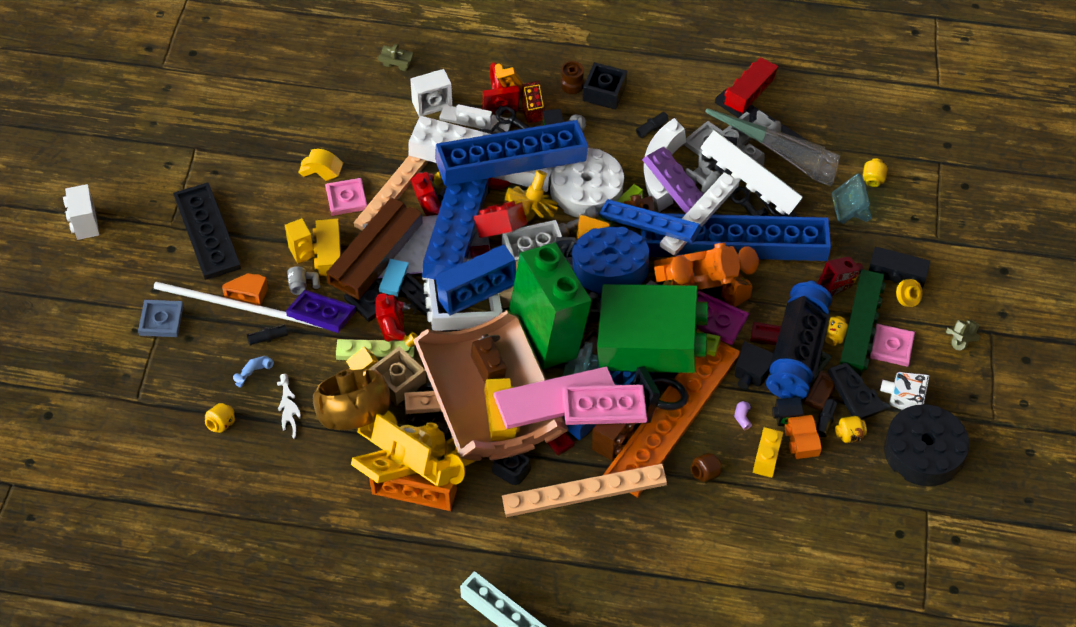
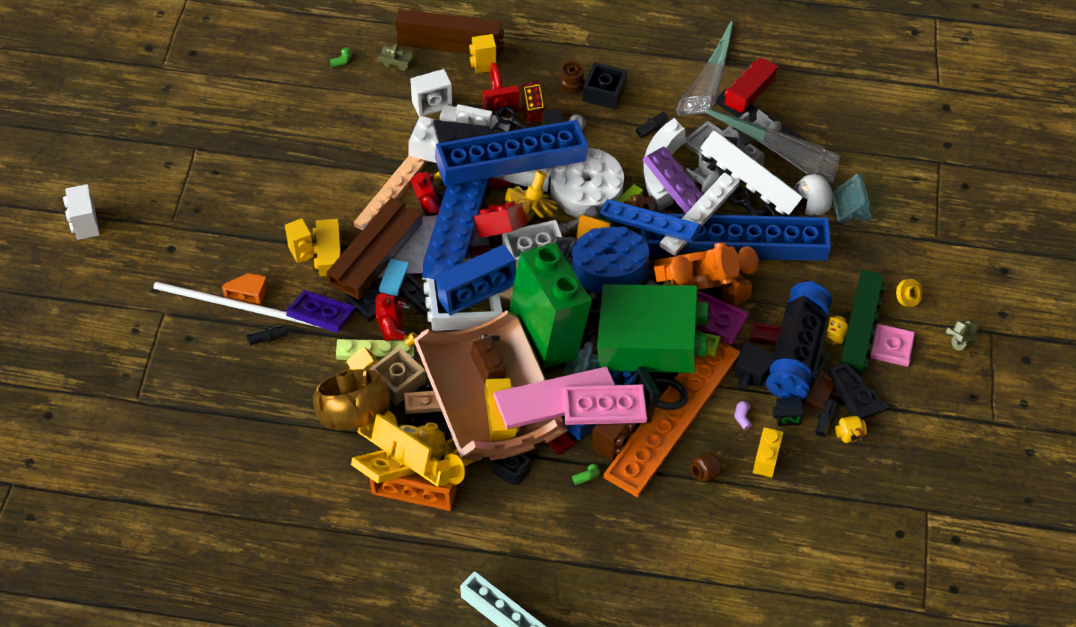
(160, 318): sand blue plate -> none
(207, 231): black plate -> none
(219, 417): yellow head -> none
(253, 364): light blue arm -> none
(290, 407): white piece -> none
(297, 279): light grey piece -> none
(321, 162): yellow brick -> none
(343, 59): none -> bright green arm
(346, 196): bright pink tile -> none
(444, 31): none -> reddish brown brick
(451, 131): none -> black wing
(483, 52): none -> yellow brick
(508, 77): light orange hinge -> none
(584, 490): light nougat plate -> none
(592, 473): none -> bright green arm
(705, 88): none -> clear plate
(803, 437): orange brick -> none
(817, 192): none -> white hair
(839, 274): dark red torso -> none
(875, 172): yellow head -> none
(899, 266): black brick -> none
(906, 390): white torso -> none
(926, 445): black brick -> none

